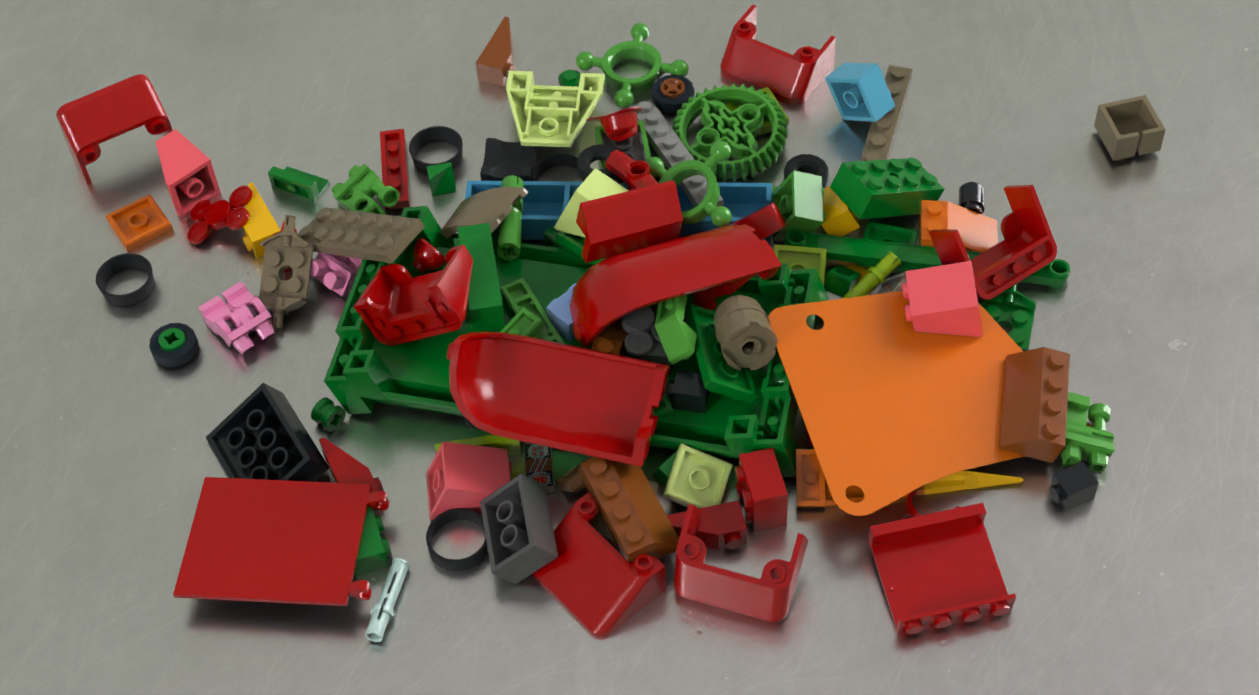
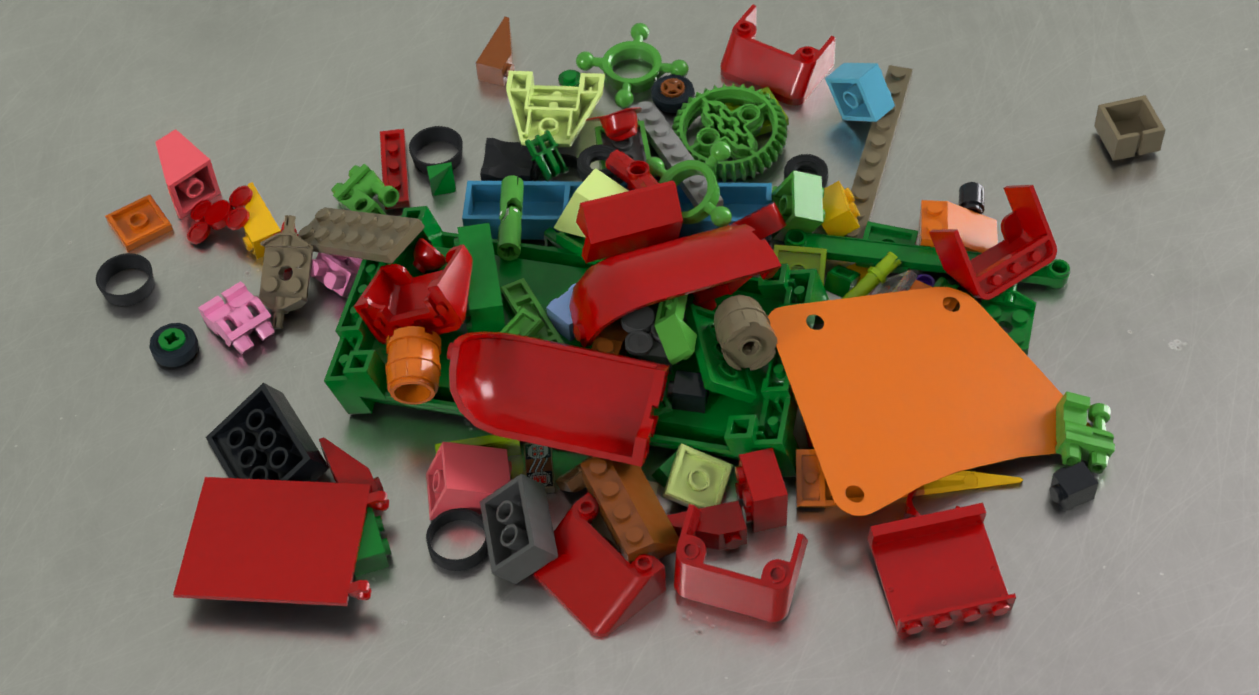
(110, 114): red windscreen -> none
(297, 183): green panel -> none
(328, 414): green wheel -> none
(383, 609): light aqua pin -> none
(413, 365): none -> orange piece
(484, 207): dark tan slope -> none
(549, 158): none -> green arm
(885, 187): green brick -> none
(943, 300): coral slope -> none
(1035, 403): dark orange slope -> none

